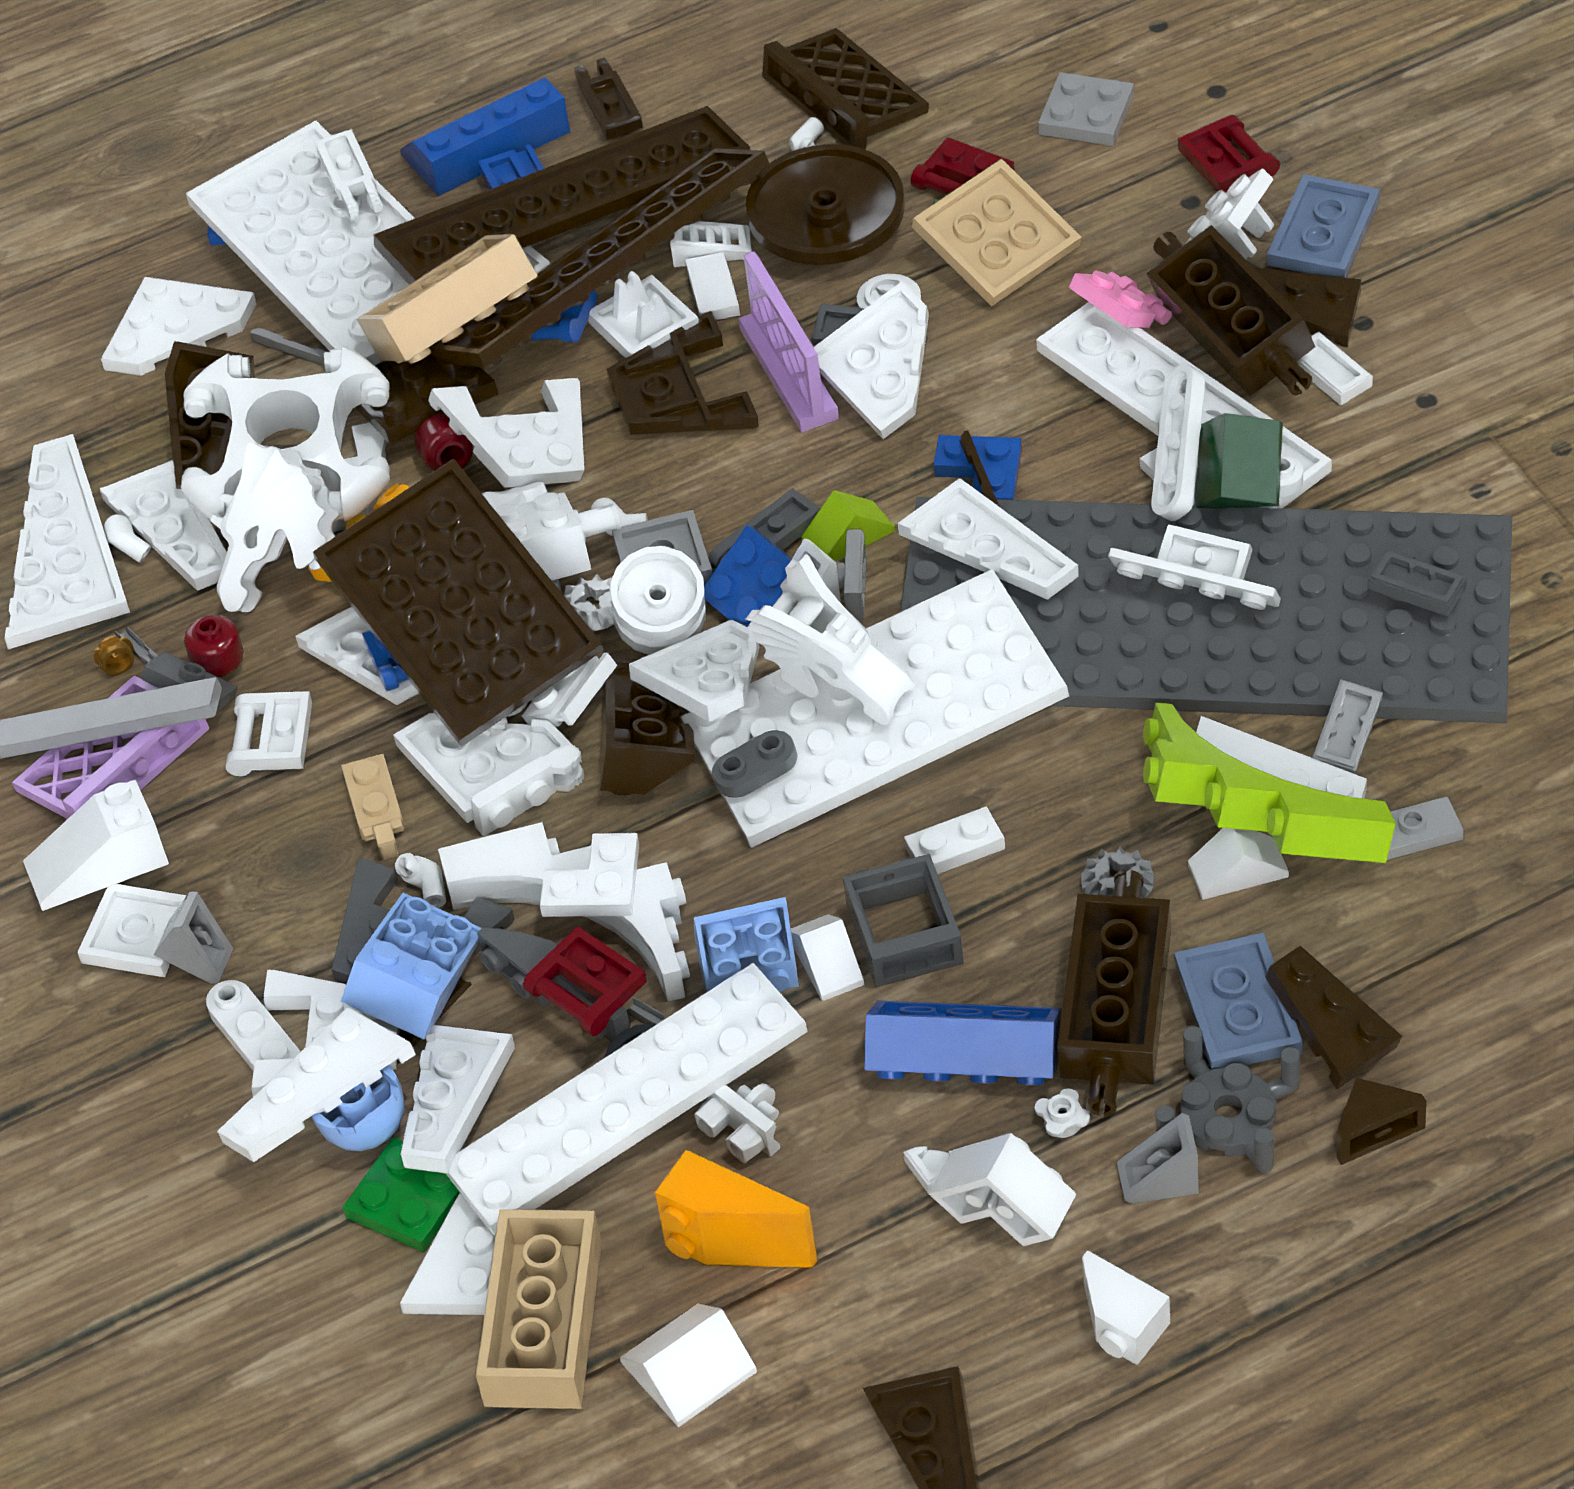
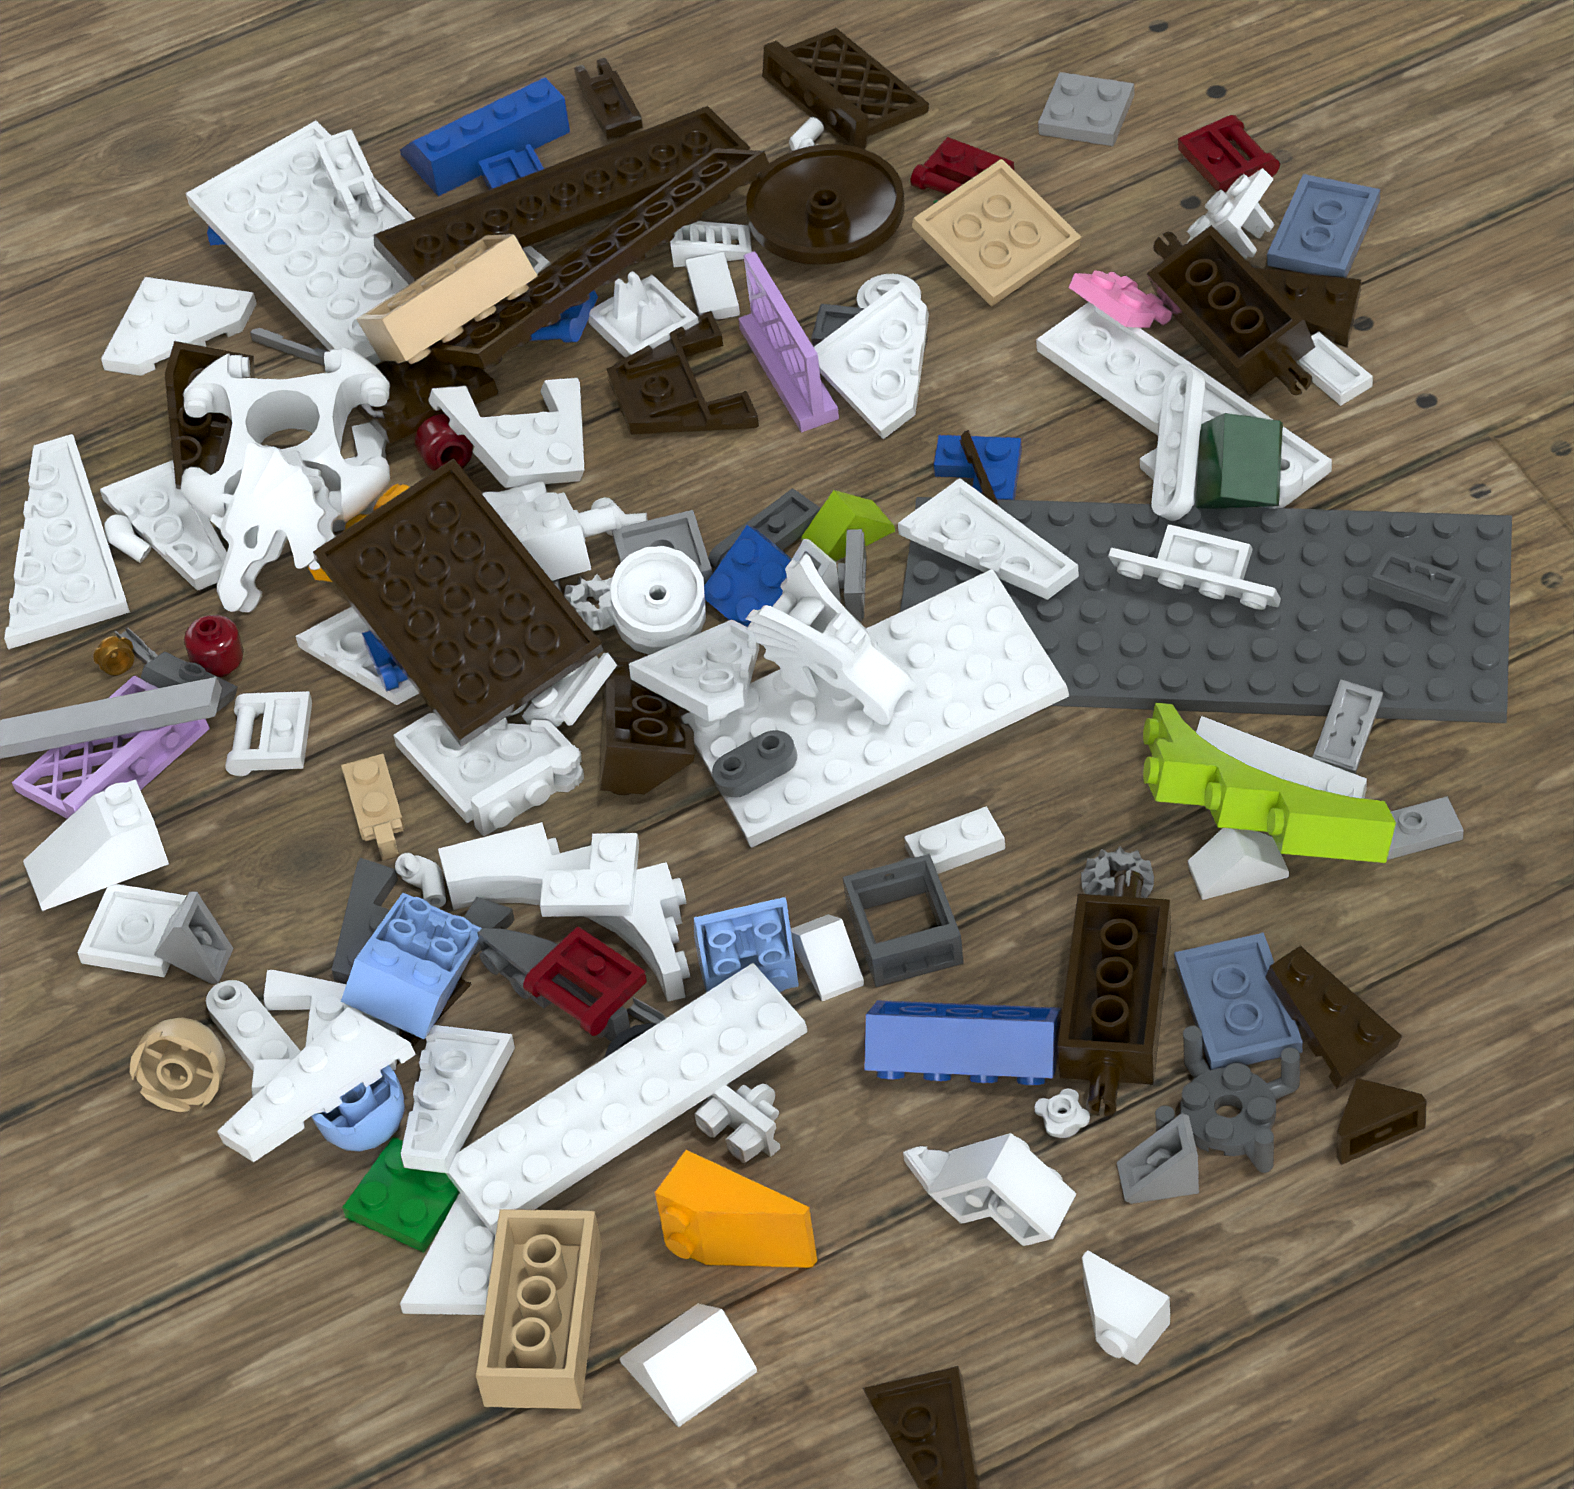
(178, 1064): none -> tan cylinder

